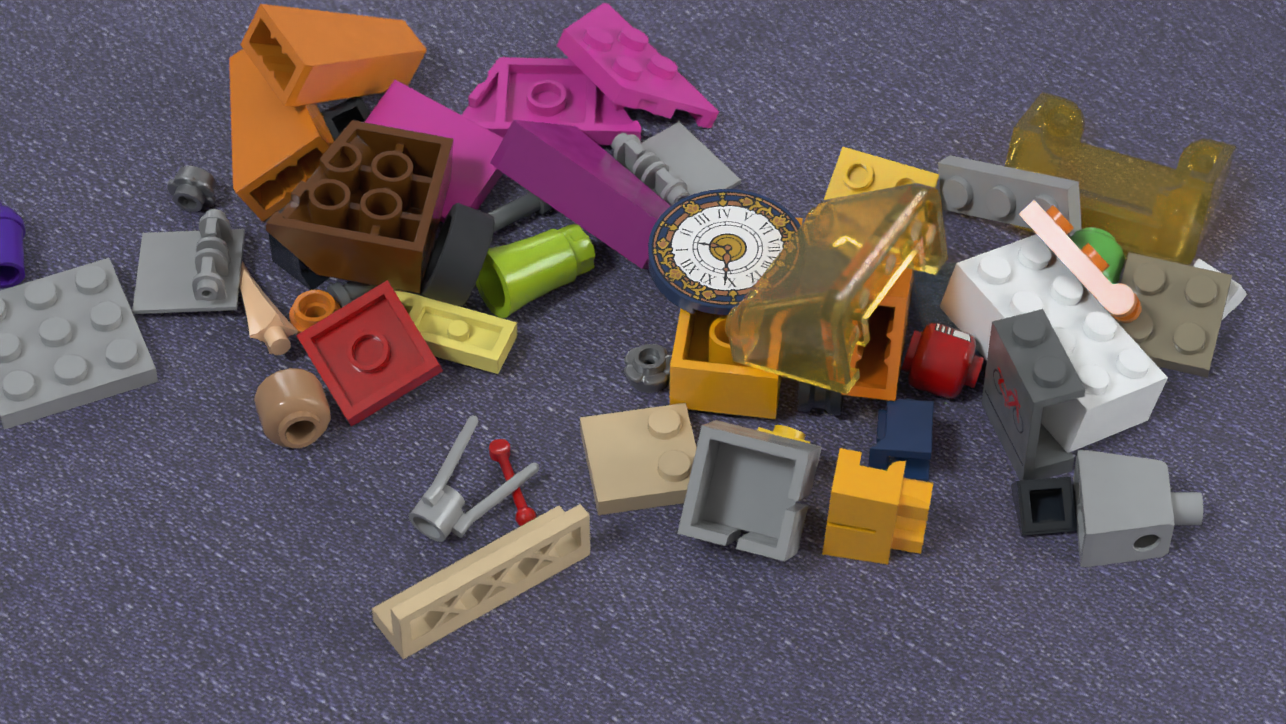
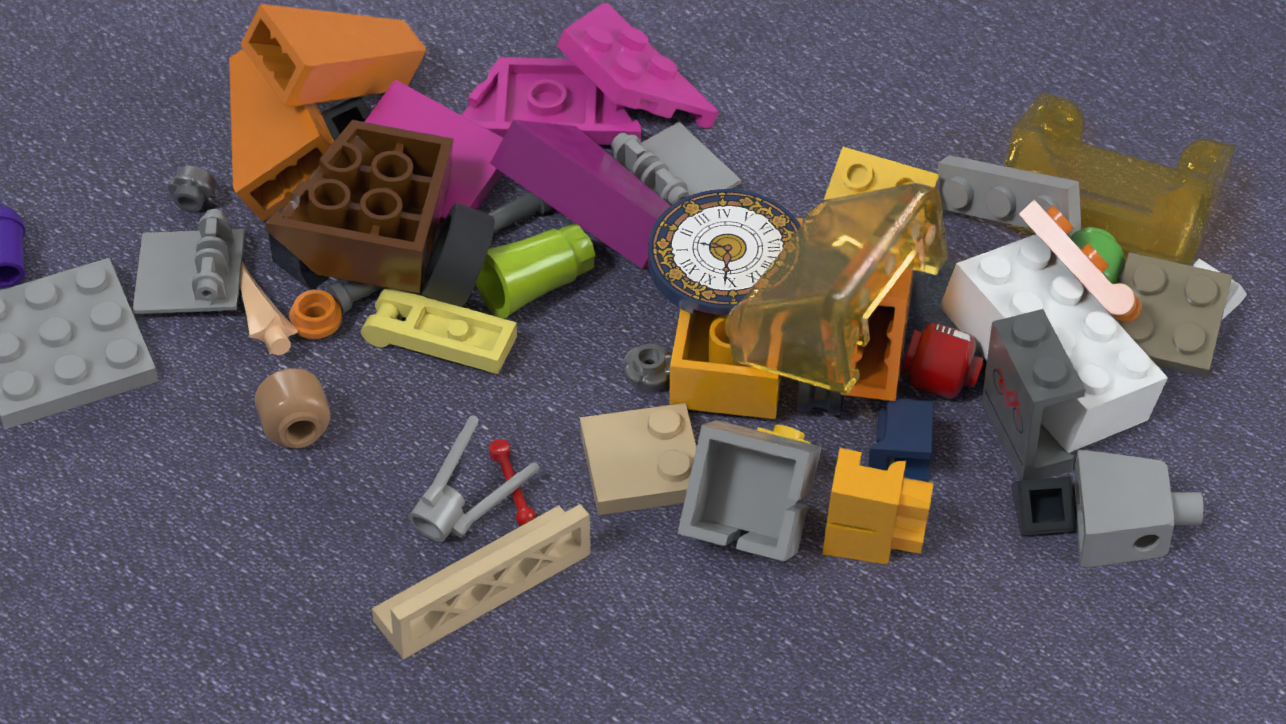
(369, 353): red plate -> none

